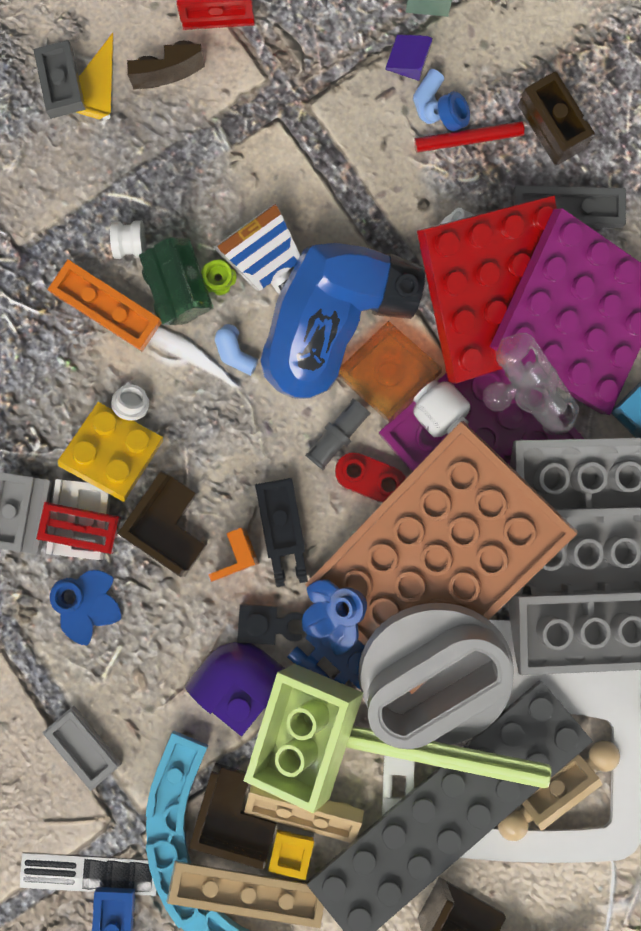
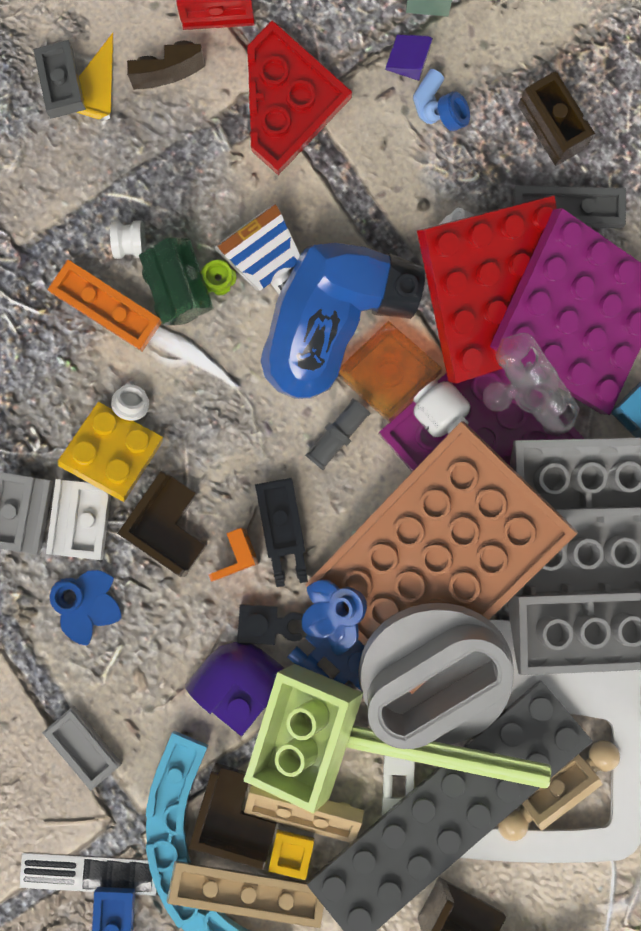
(110, 534): red tile -> none
(229, 350): light blue arm -> none
(288, 97): none -> red plate
(371, 476): red plate -> none
(469, 136): red bar -> none

